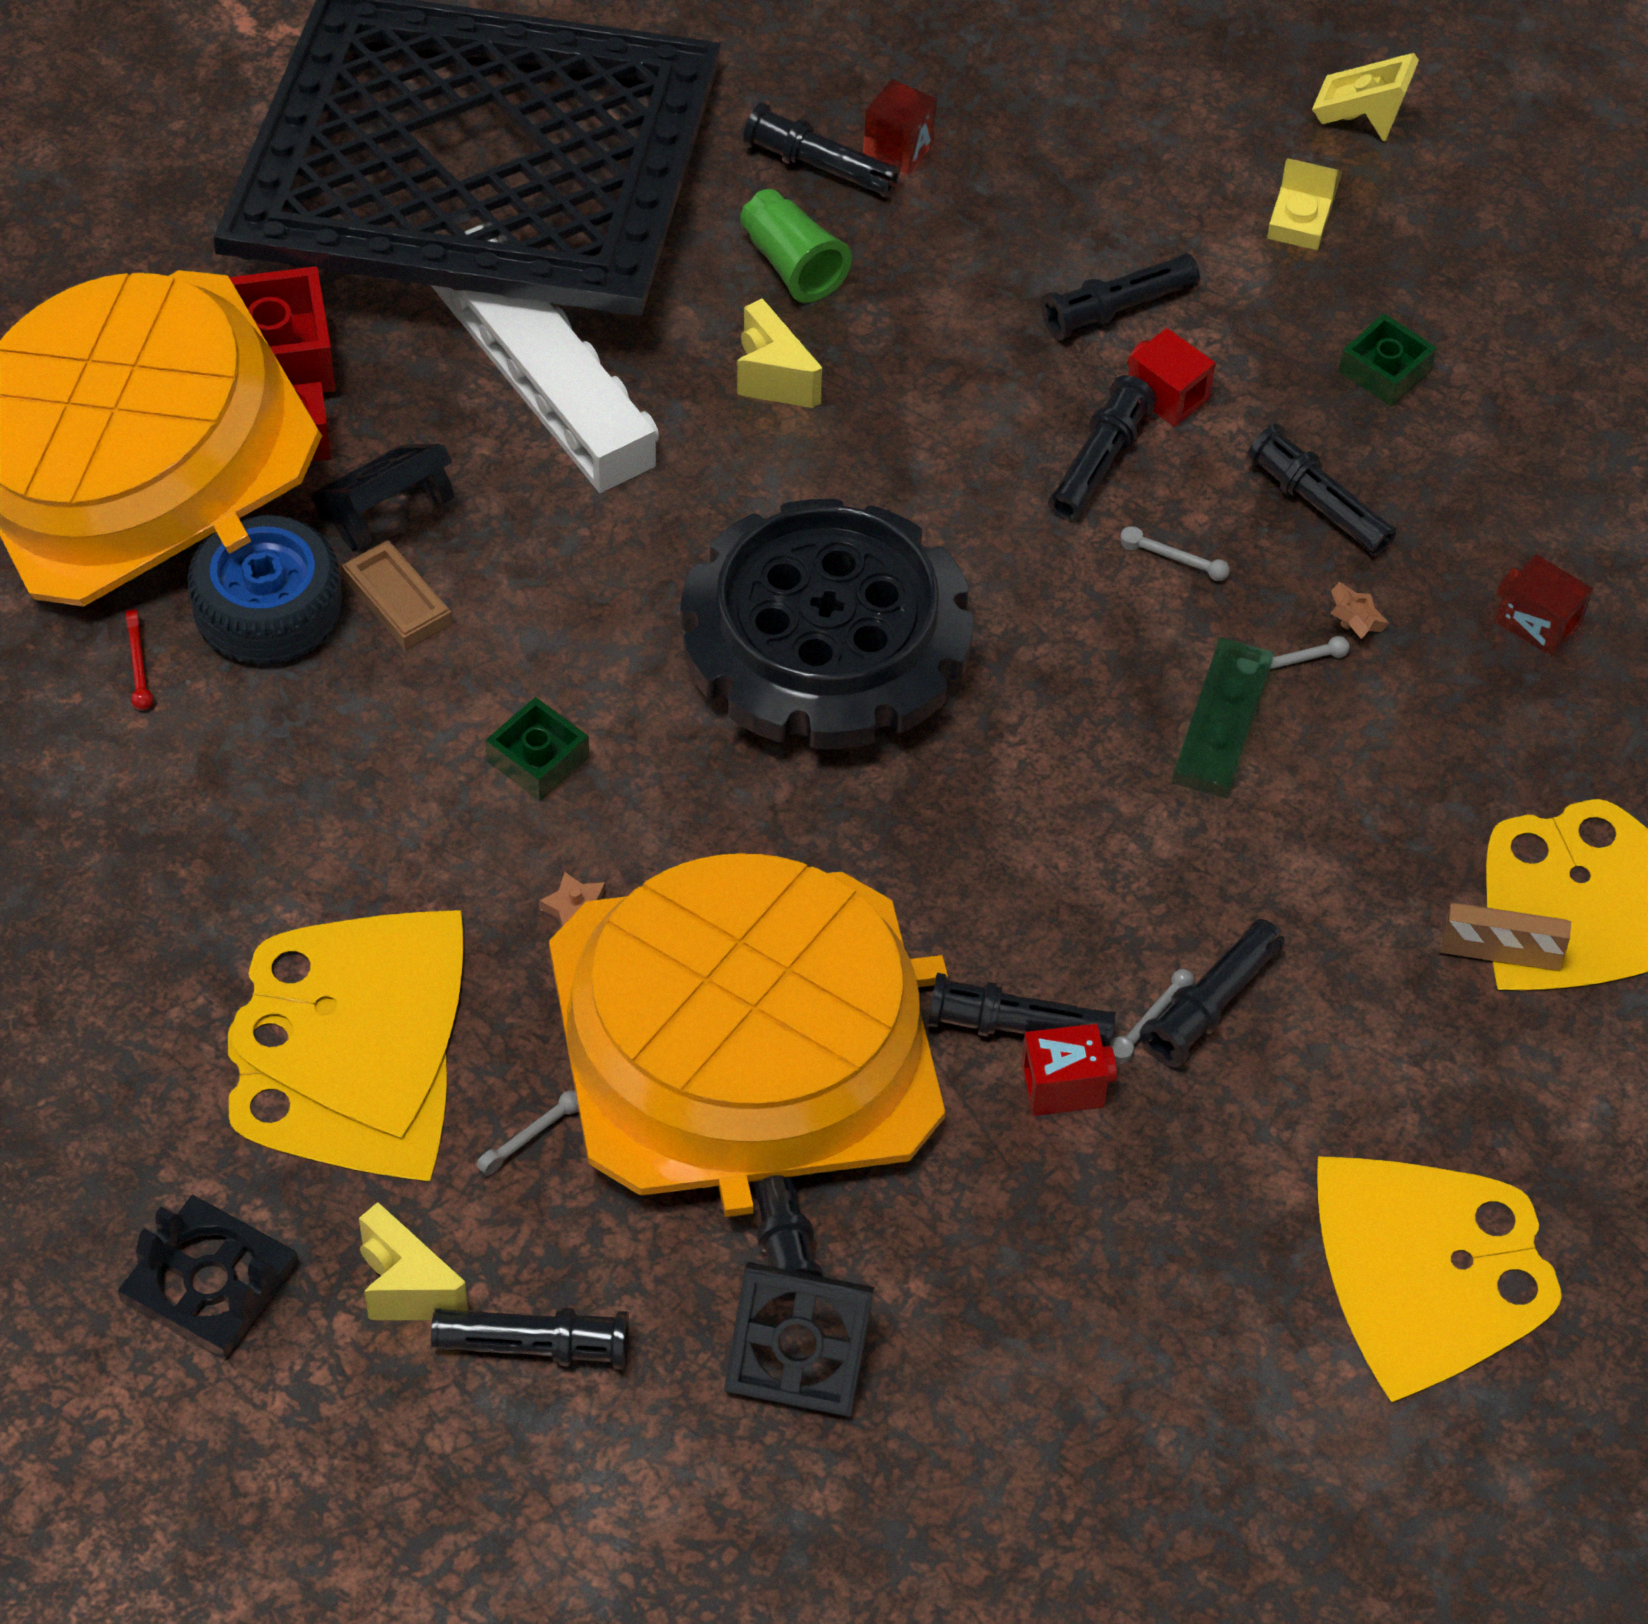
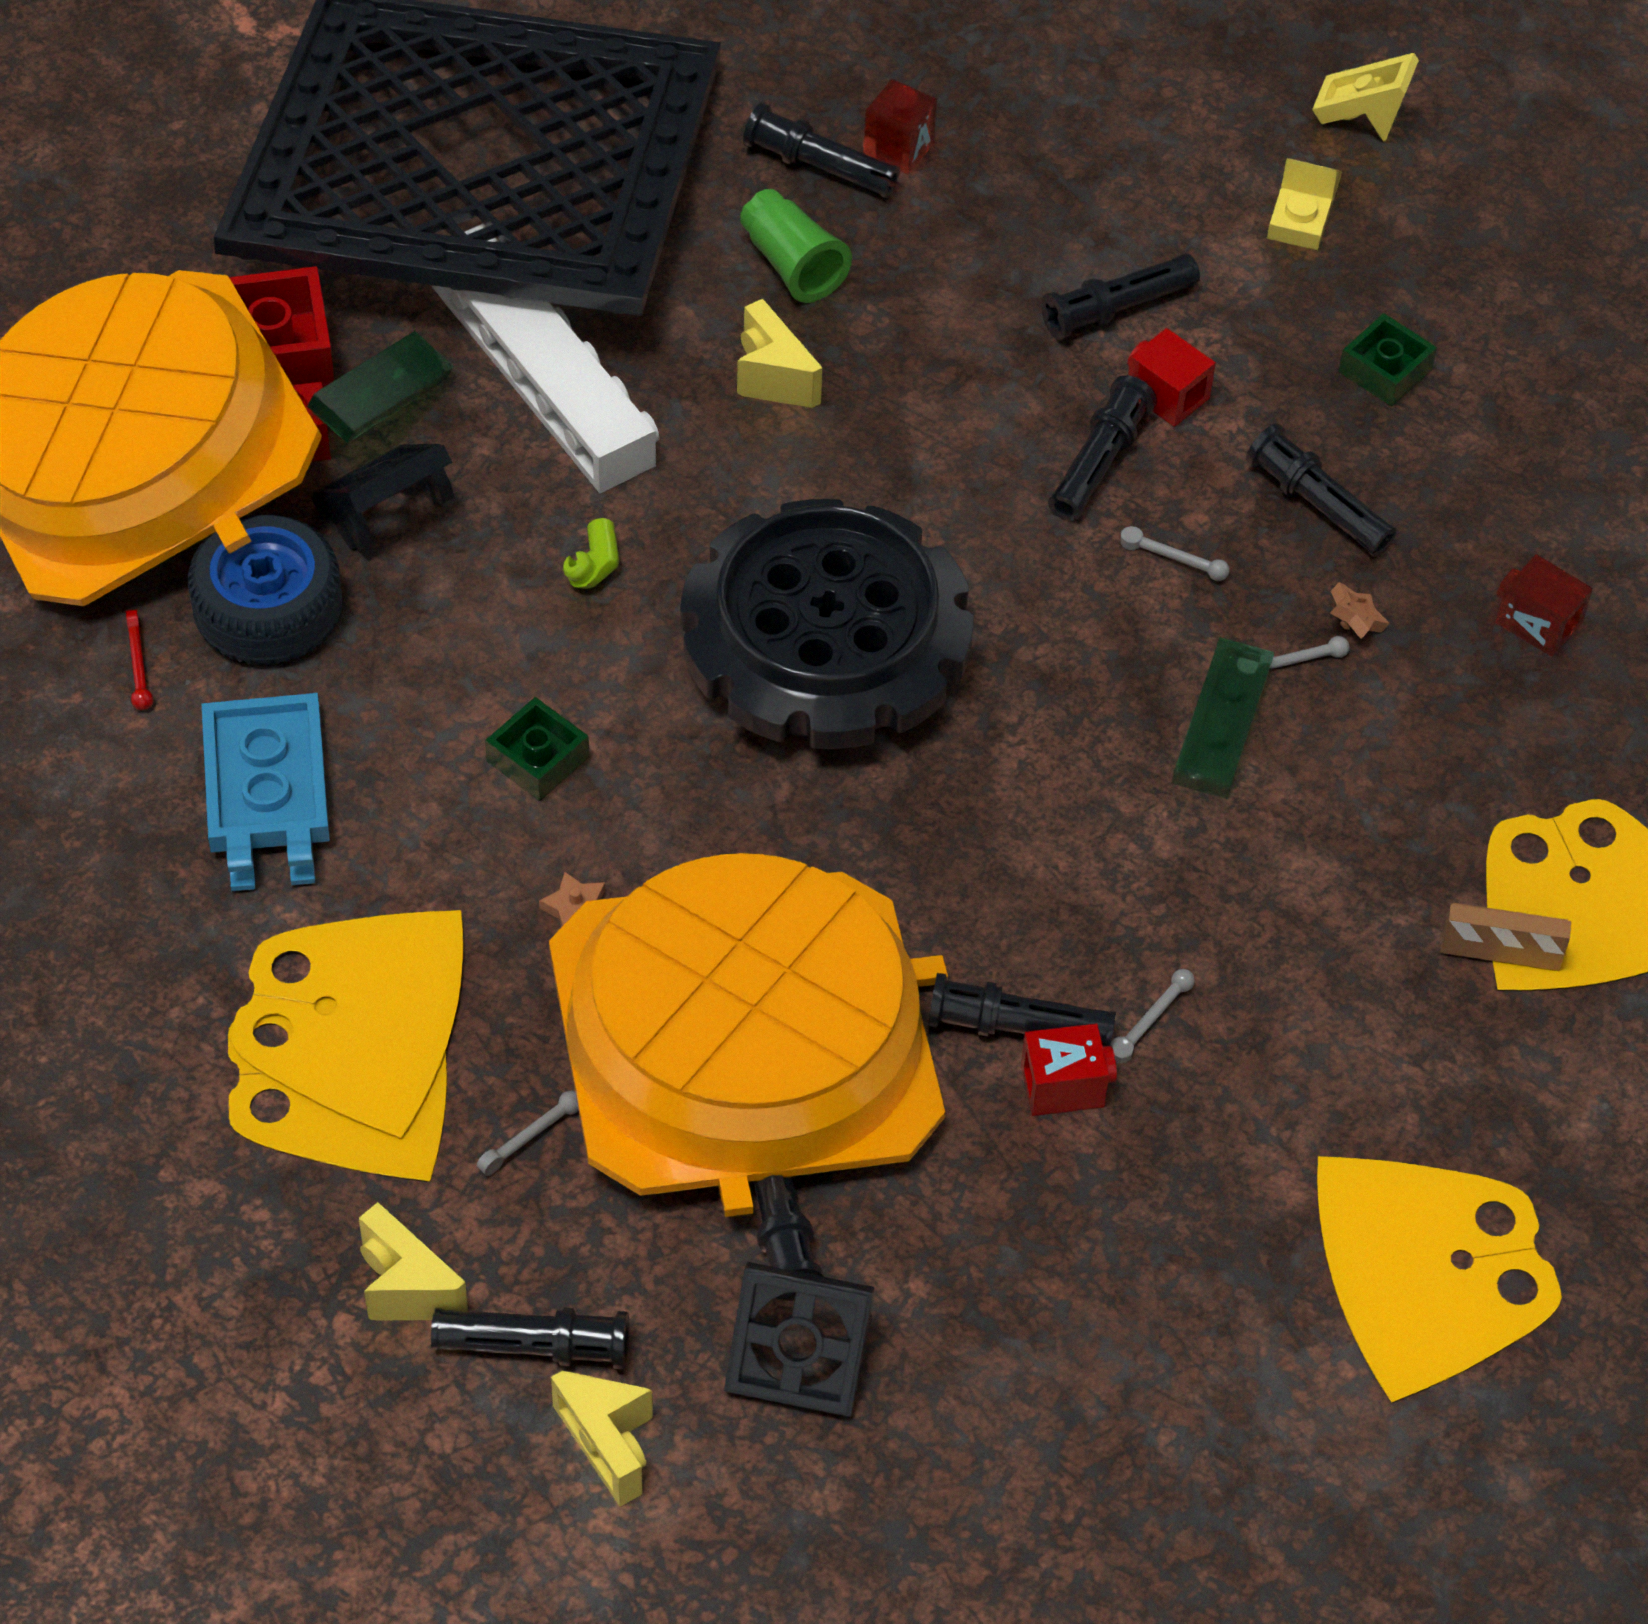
(216, 1333): black piece -> none
(265, 782): none -> dark azure tile
(380, 386): none -> clear green tile
(396, 594): medium nougat tile -> none
(598, 562): none -> lime arm
(600, 1420): none -> light yellow slope
(1198, 1007): black pin -> none

